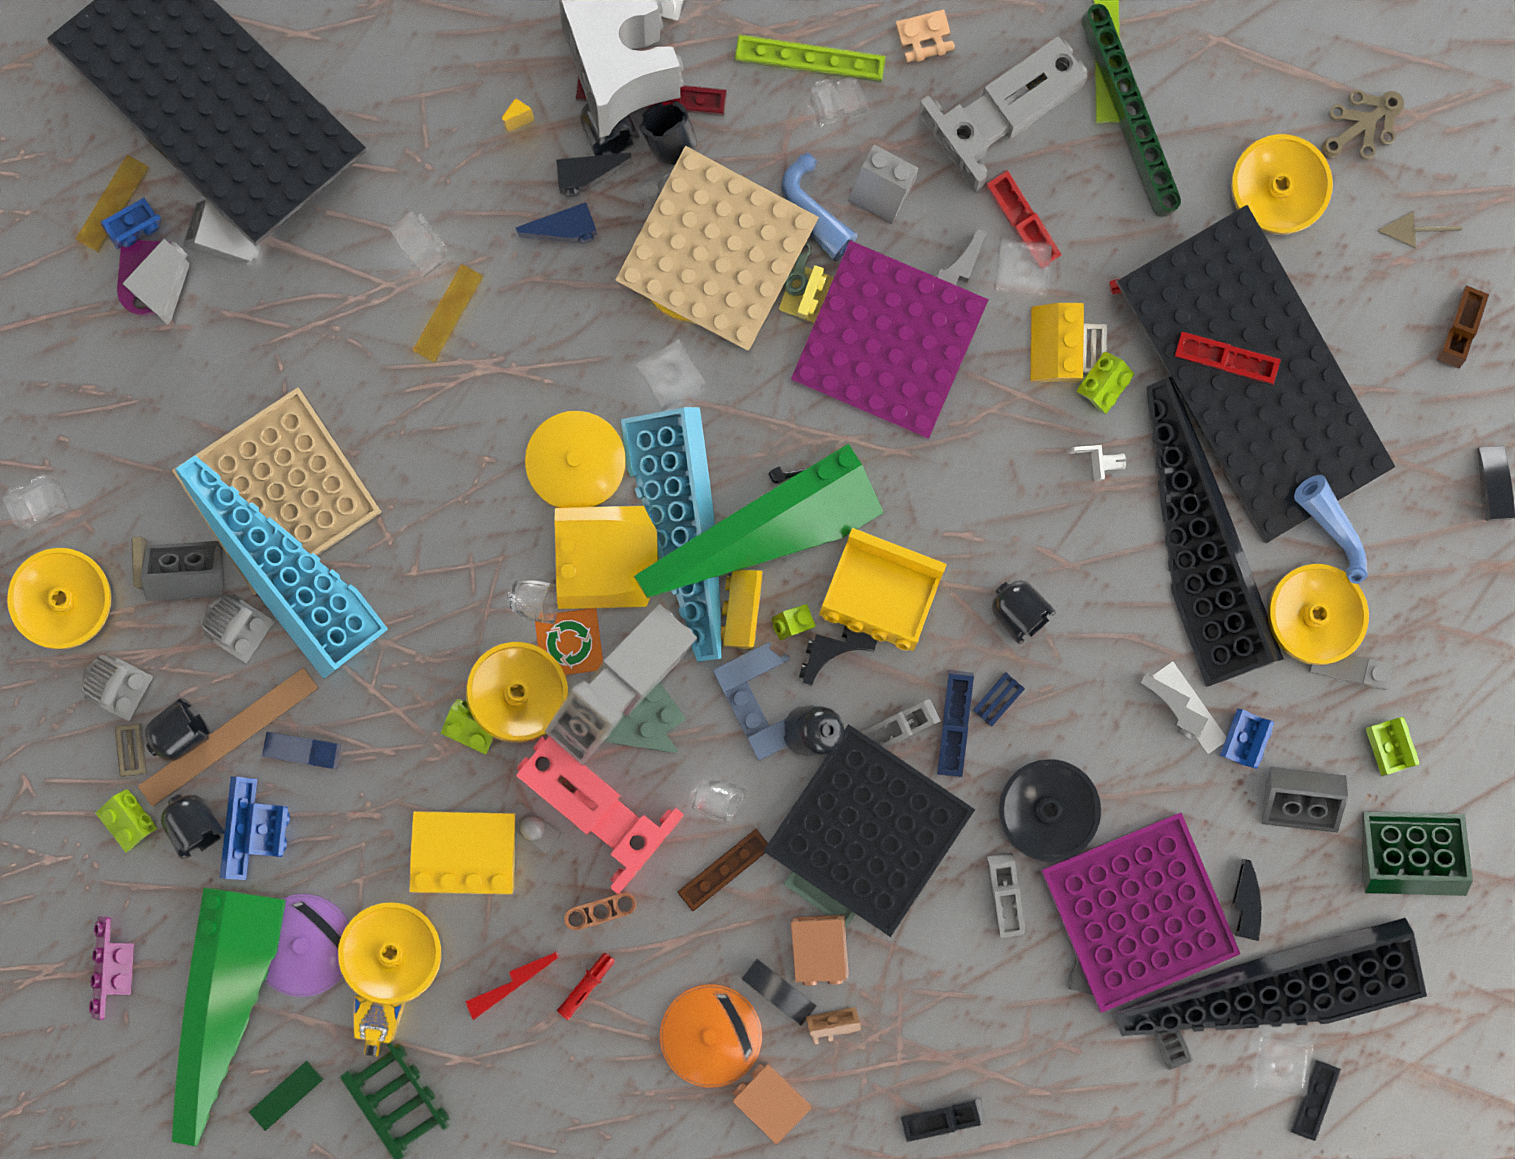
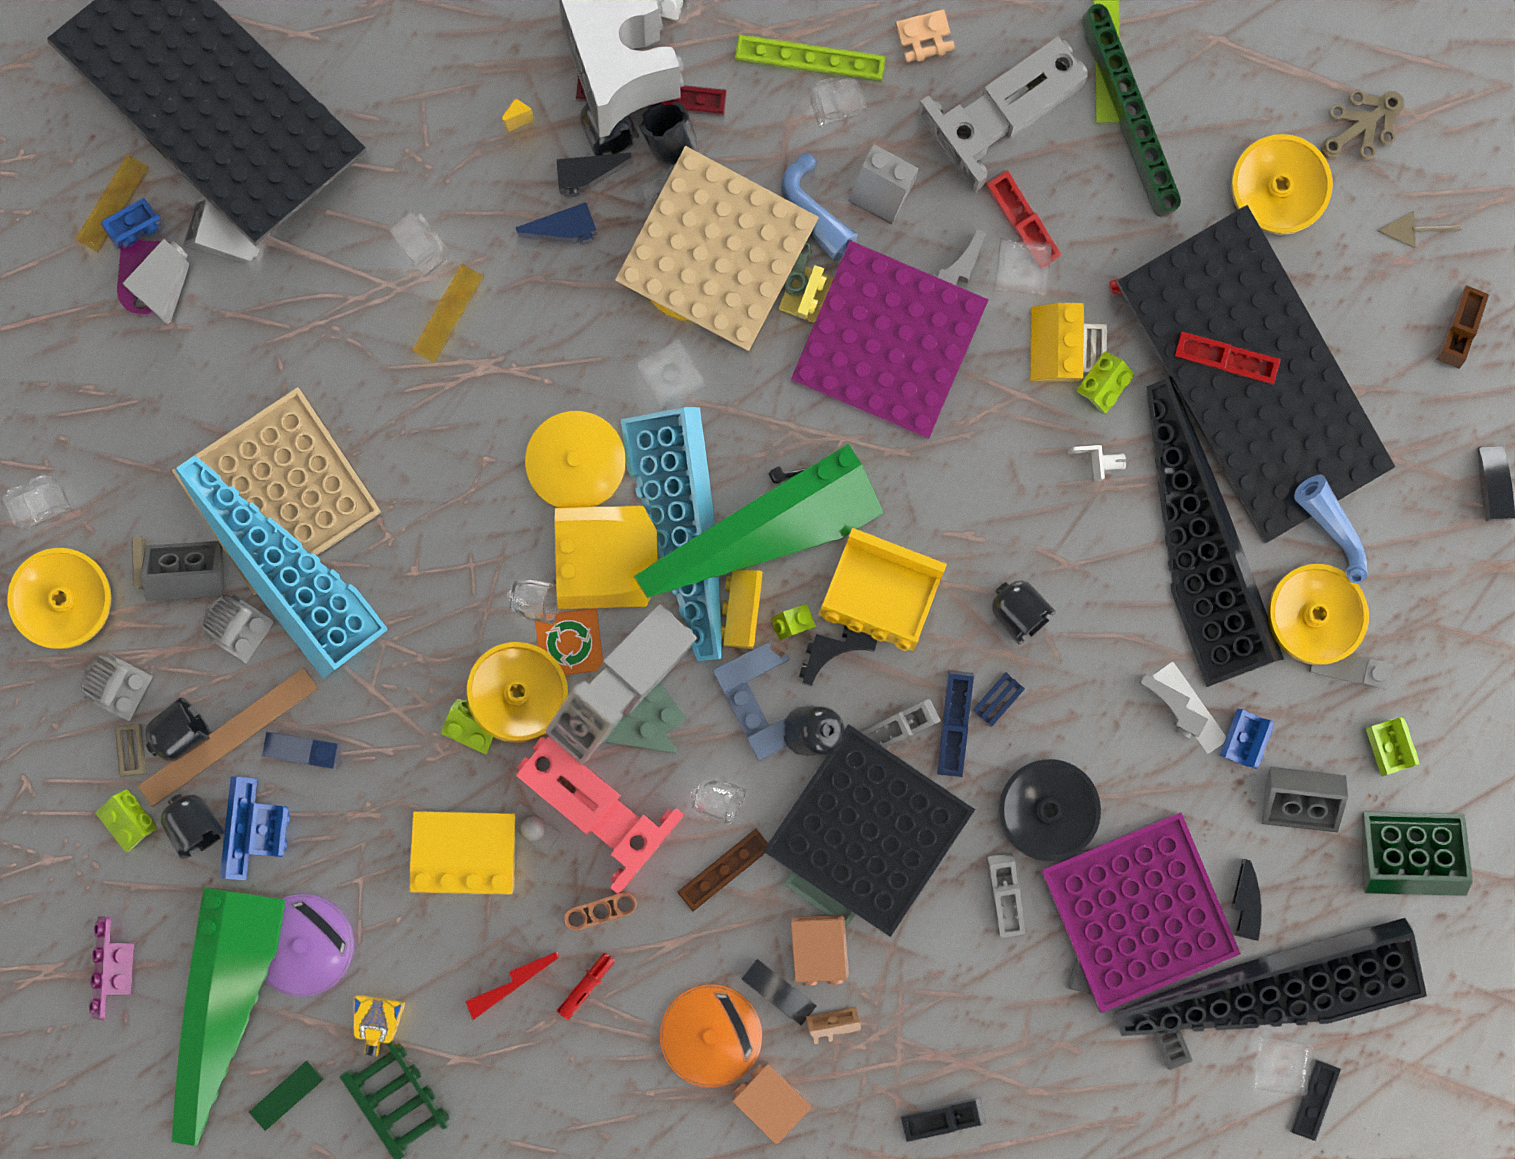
(389, 953): yellow dish -> none

